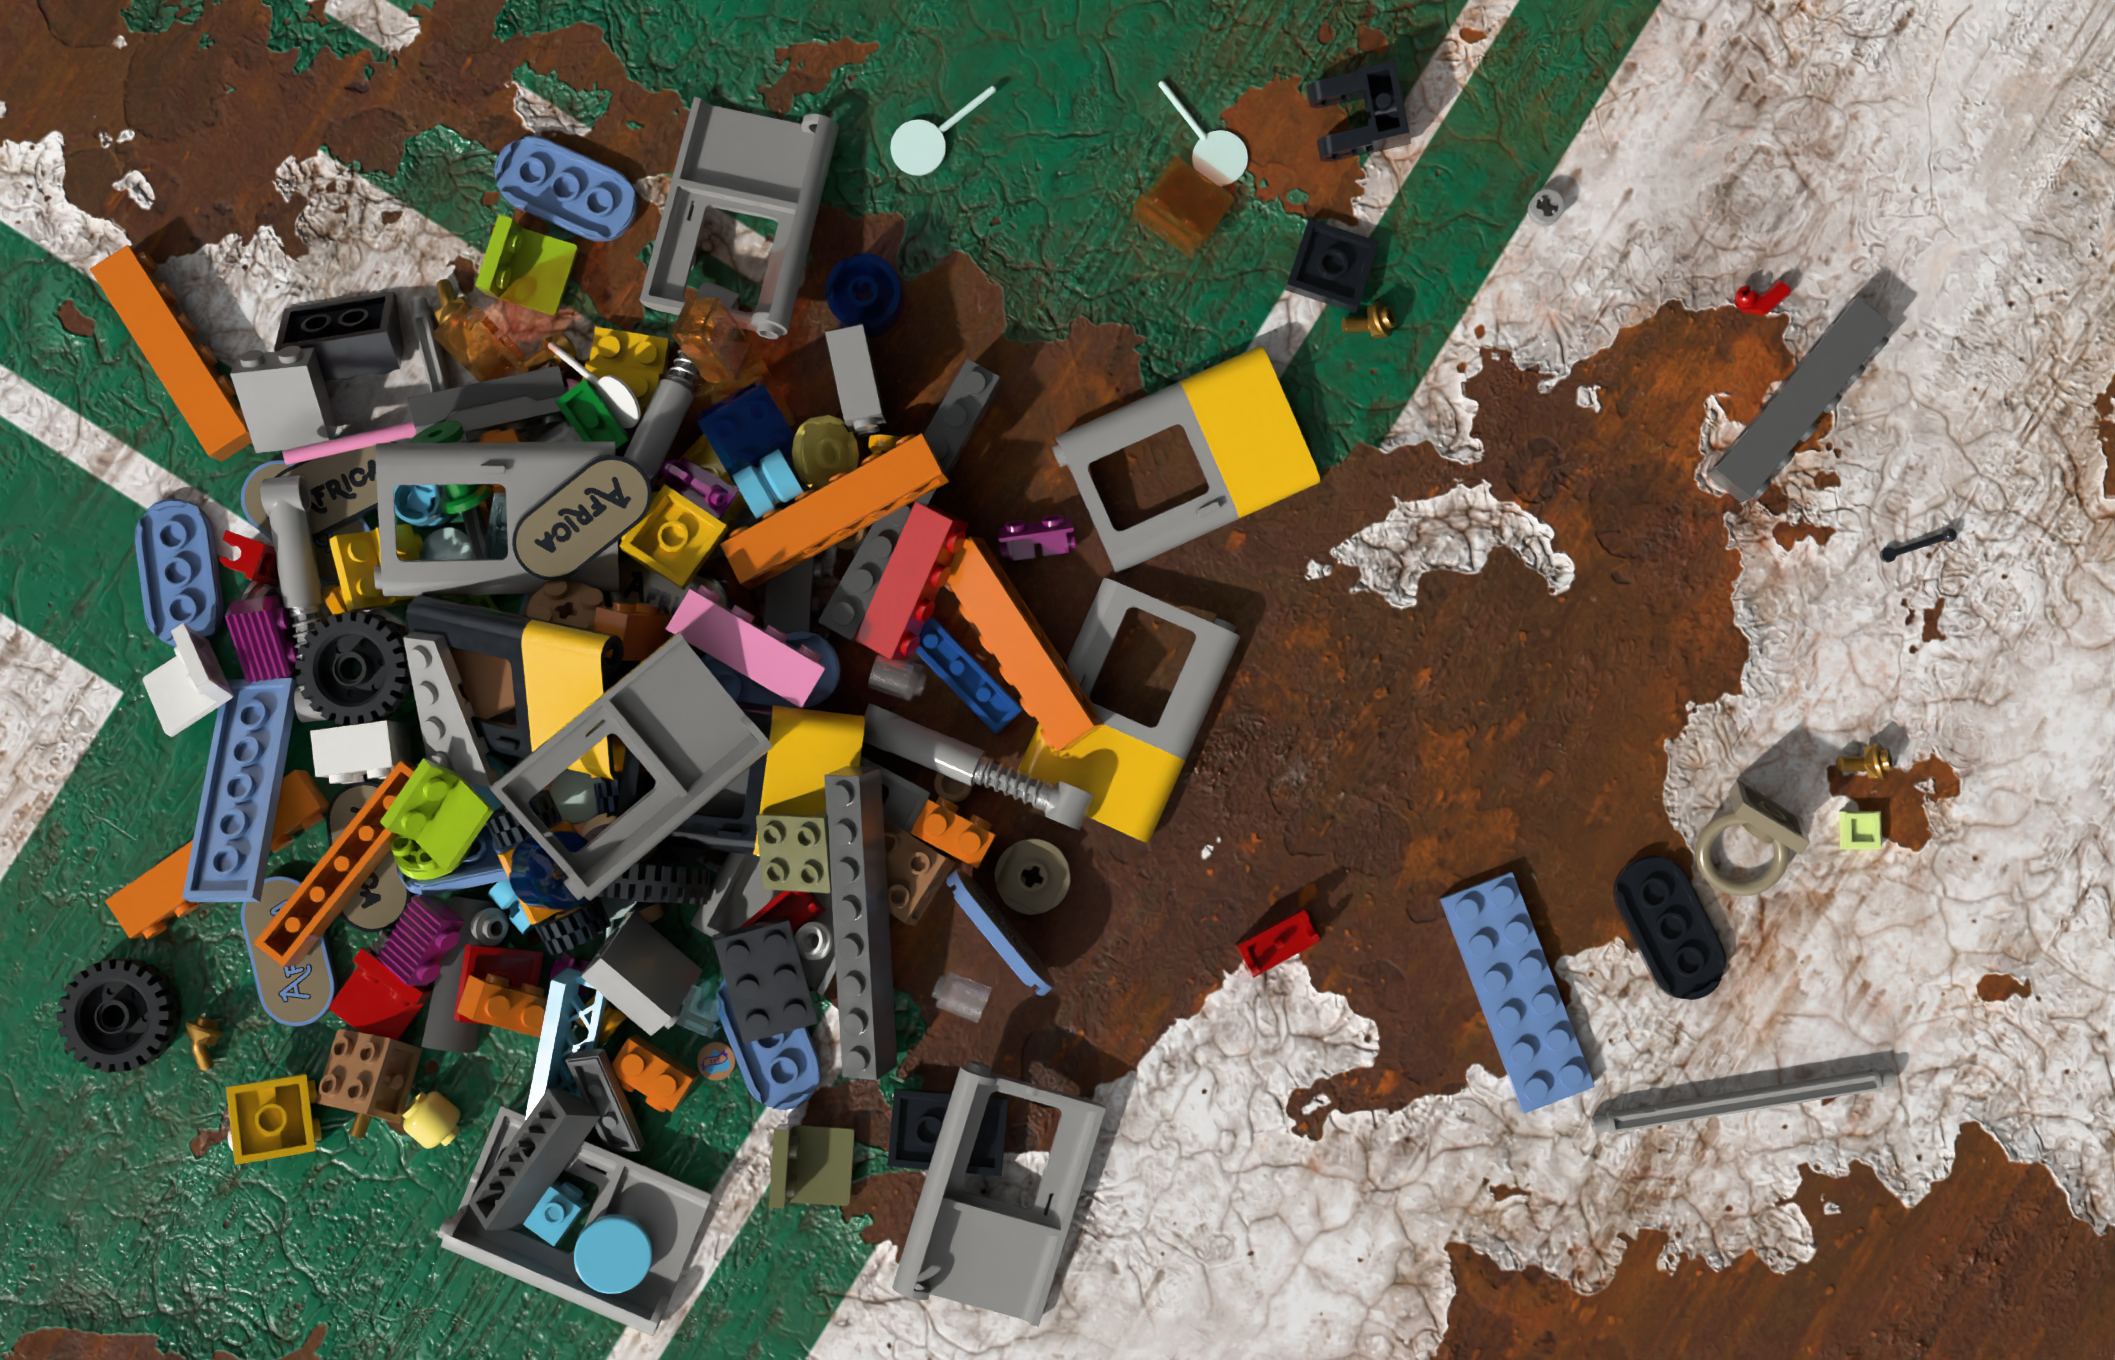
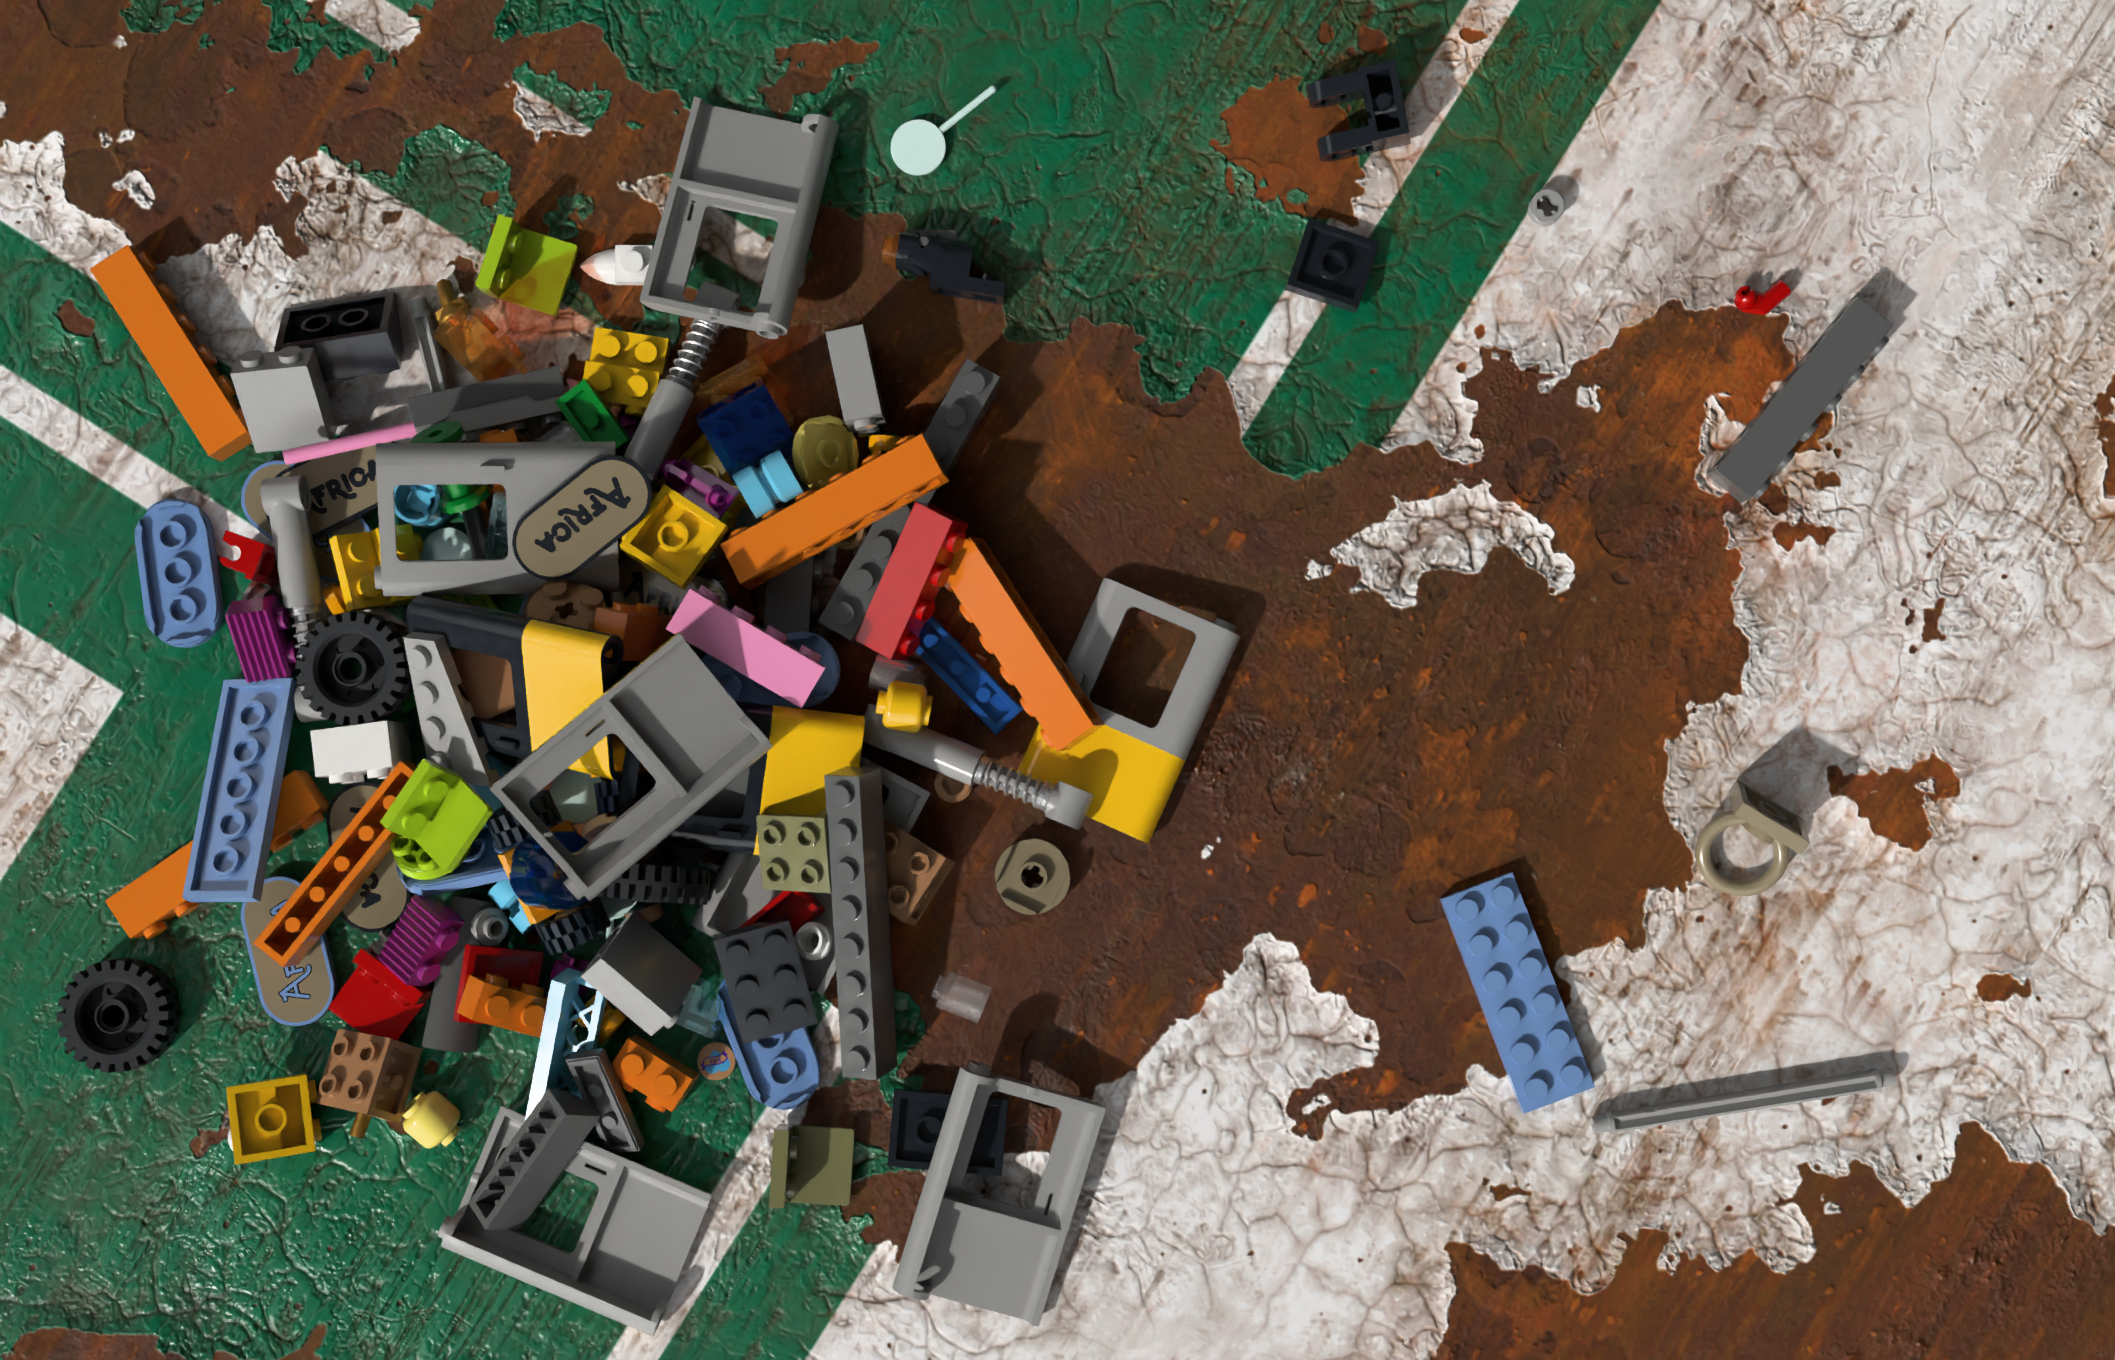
(188, 683): white bracket -> none
(203, 1033): pearl gold plate -> none
(546, 355): pearl gold plate -> none
(556, 1212): medium azure brick -> none
(566, 188): medium blue tile -> none
(611, 389): white piece -> none
(613, 1253): medium azure tile -> none
(620, 265): none -> white plate
(712, 340): clear orange brick -> none
(860, 275): clear blue brick -> none
(904, 706): none -> yellow head
(946, 260): none -> black plate
(953, 833): orange brick -> none
(1000, 932): medium blue tile -> none
(1023, 536): magenta hinge -> none
(1183, 207): clear orange bracket -> none
(1217, 154): light aqua piece -> none
(1239, 436): piece -> none
(1277, 942): red hinge -> none
(1379, 321): pearl gold plate -> none
(1669, 927): black tile -> none
(1860, 830): yellowish green tile -> none
(1876, 762): pearl gold plate -> none
(1889, 554): black hinge -> none

